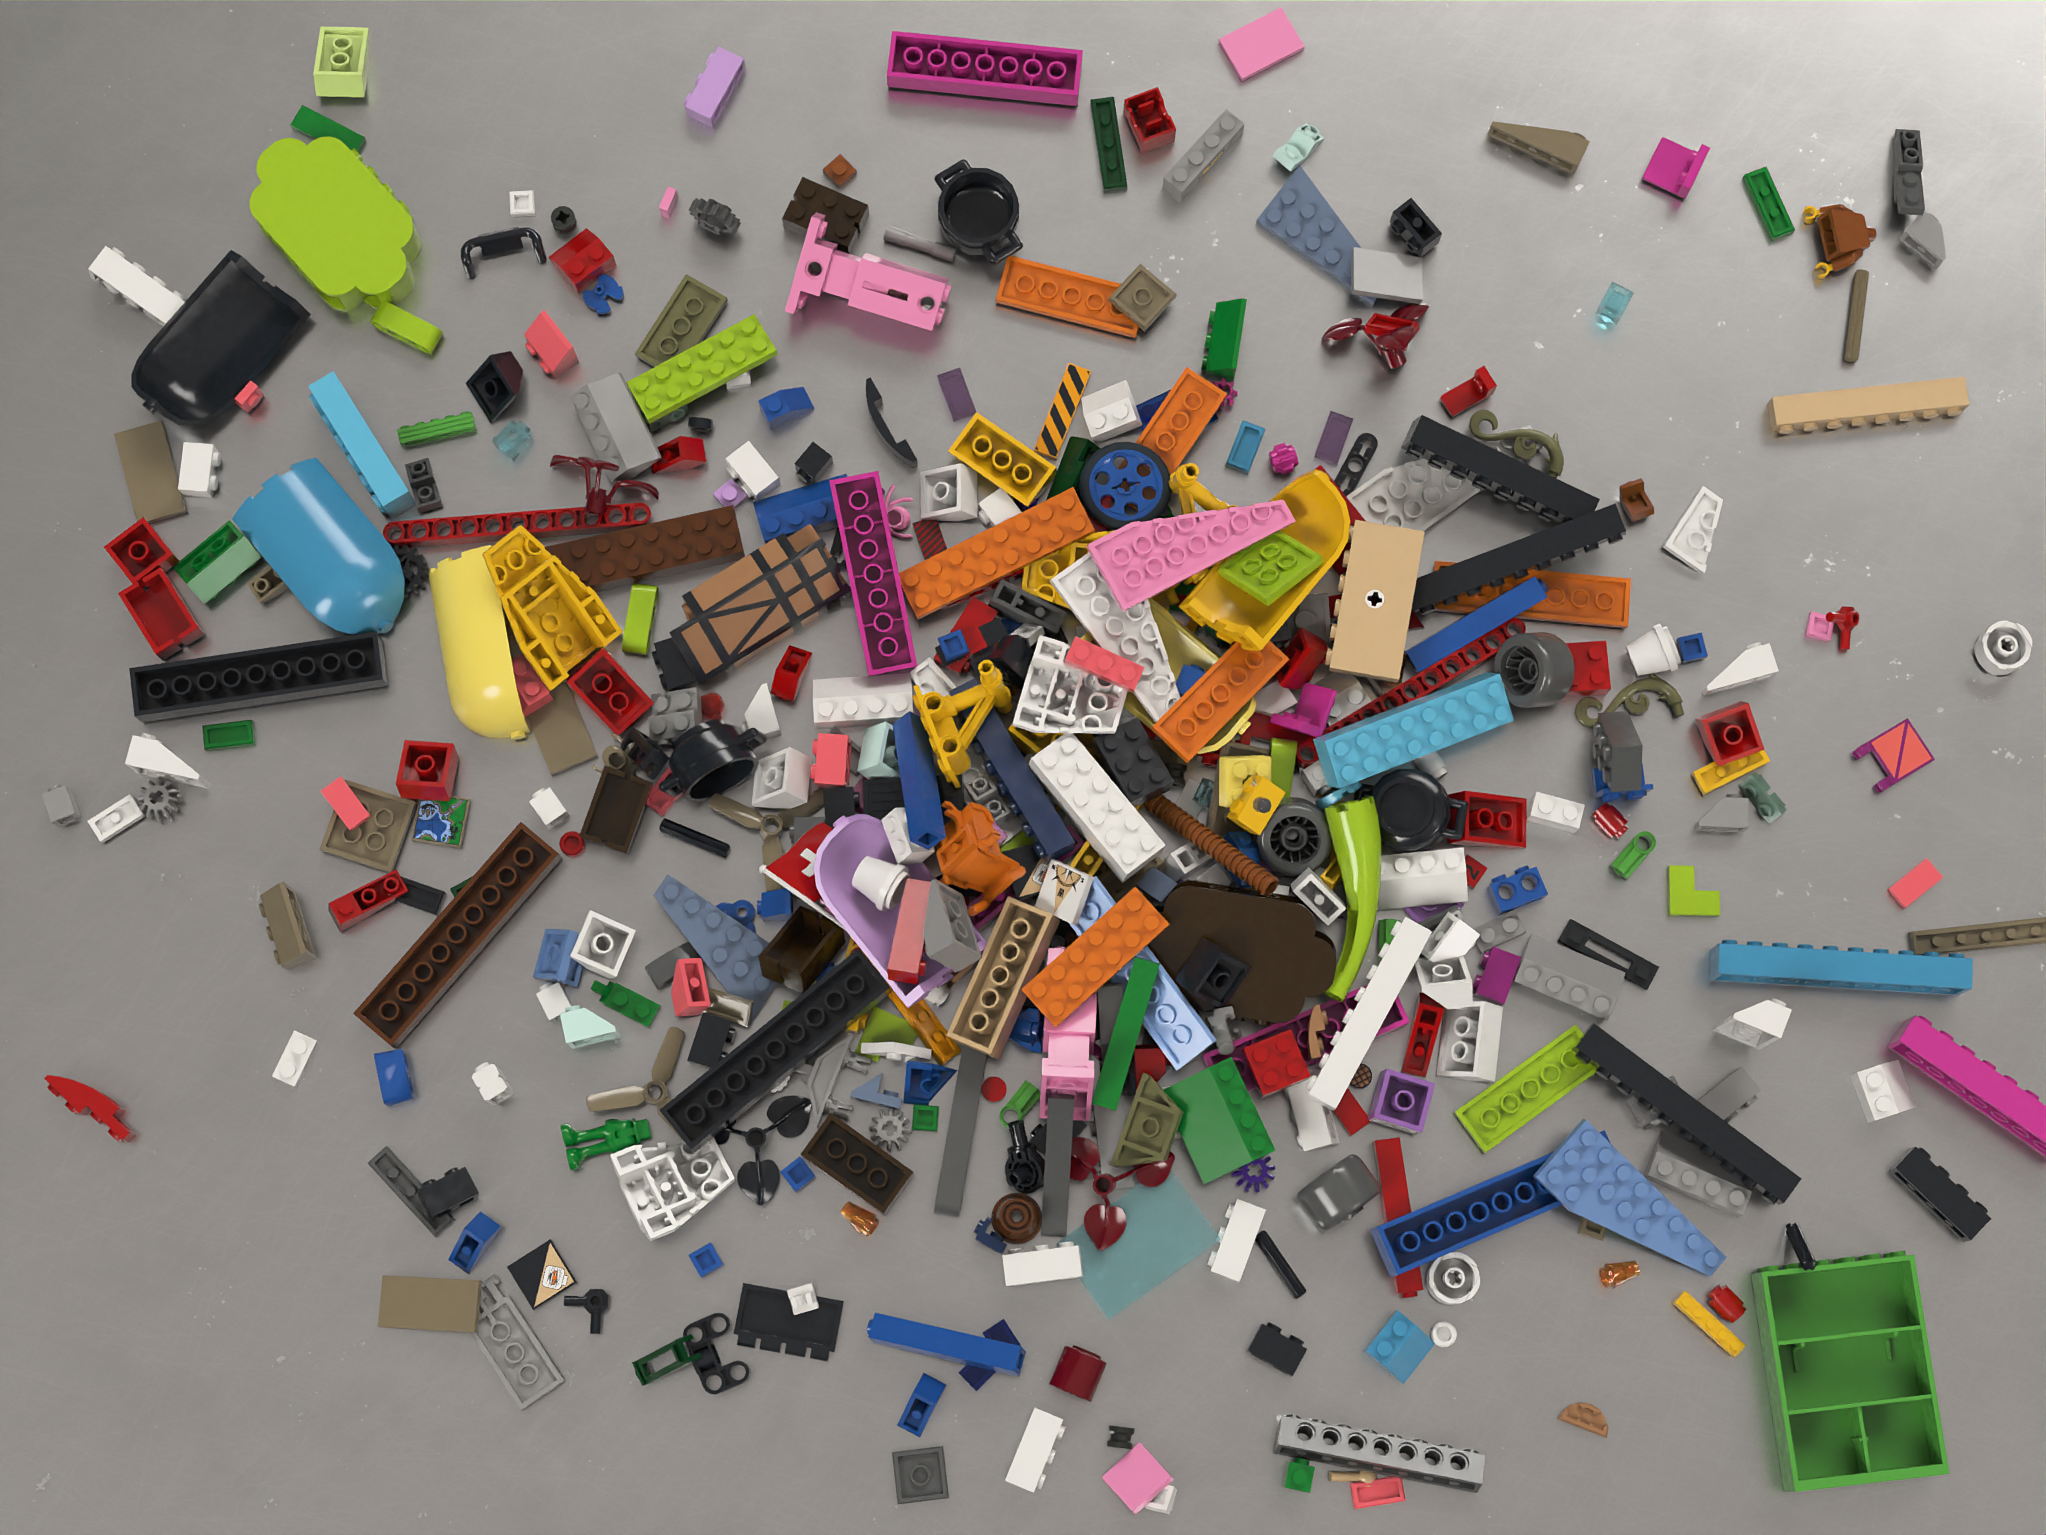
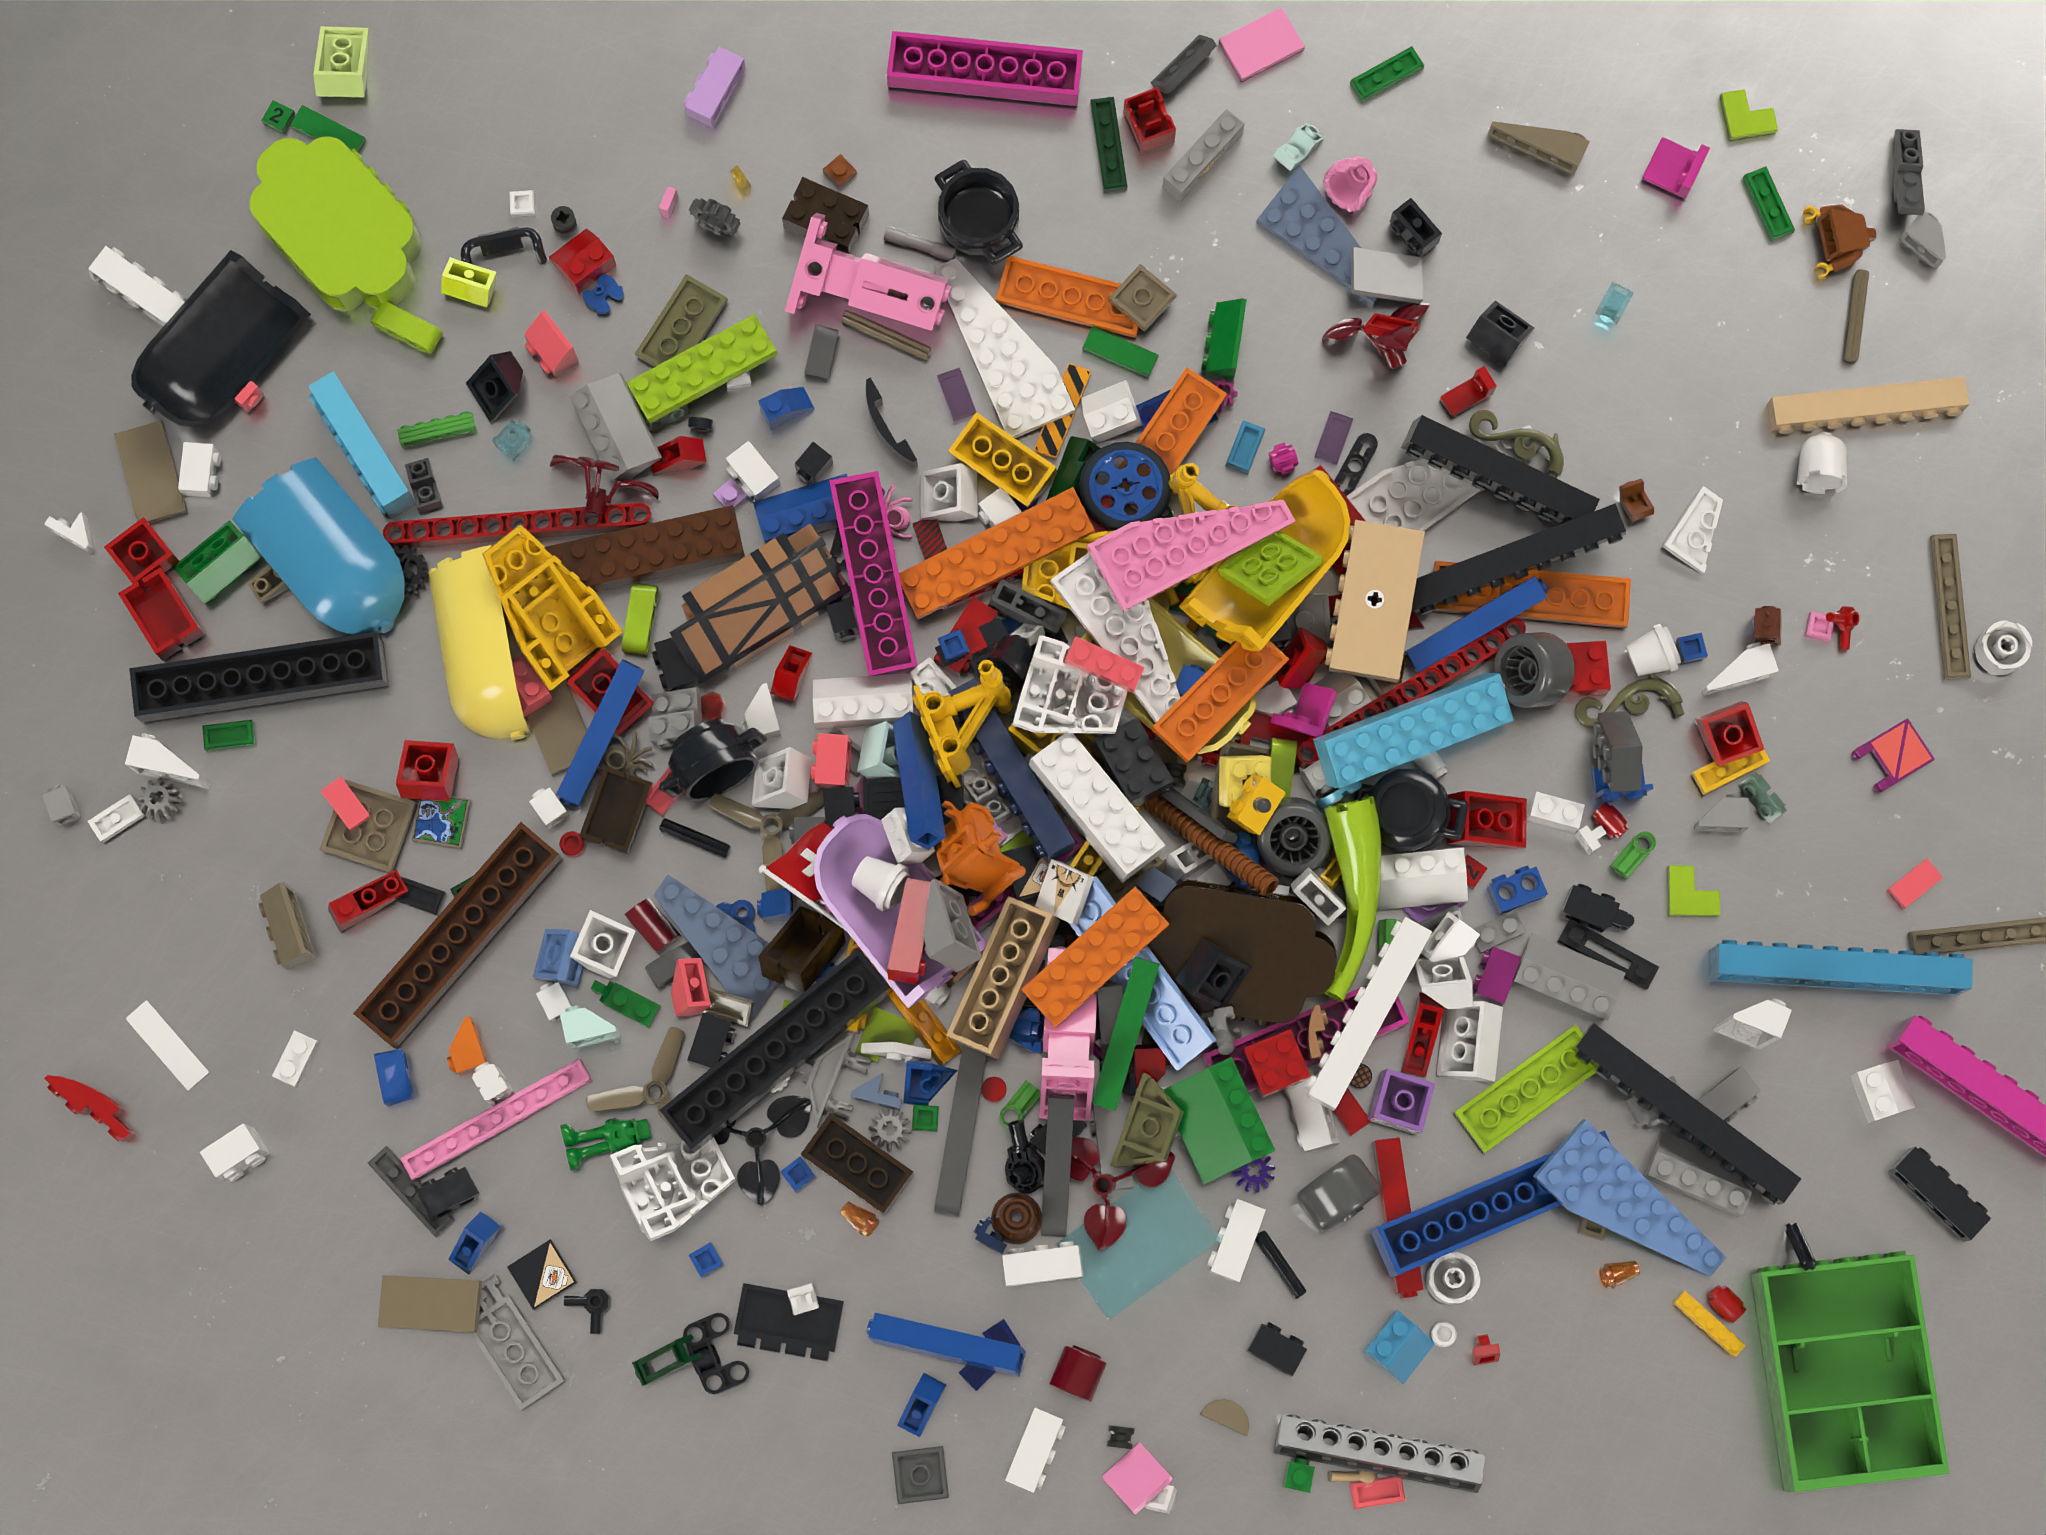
(76, 533): none -> white slope
(167, 1045): none -> white sticker
(235, 1153): none -> white brick
(278, 116): none -> green tile
(466, 1049): none -> orange slope
(468, 282): none -> neon yellow brick
(496, 1119): none -> bright pink tile
(599, 733): none -> blue brick
(645, 752): black hinge -> none
(653, 925): none -> dark red brick
(740, 177): none -> clear yellow tile
(821, 351): none -> dark grey slope
(842, 620): none -> black brick
(886, 334): none -> dark tan axle
(1012, 367): none -> white wing
(1120, 352): none -> green tile
(1183, 64): none -> dark grey plate
(1200, 815): none -> dark grey tile
(1227, 1414): none -> dark tan tile
(1350, 182): none -> bright pink hair
(1387, 74): none -> green tile
(1485, 1352): none -> red tile
(1499, 332): none -> black slope
(1585, 1417): medium nougat tile -> none
(1589, 838): none -> white tile
(1594, 910): none -> black hinge
(1743, 122): none -> lime tile
(1767, 625): none -> copper head
(1823, 464): none -> white cylinder
(1950, 606): none -> dark tan tile

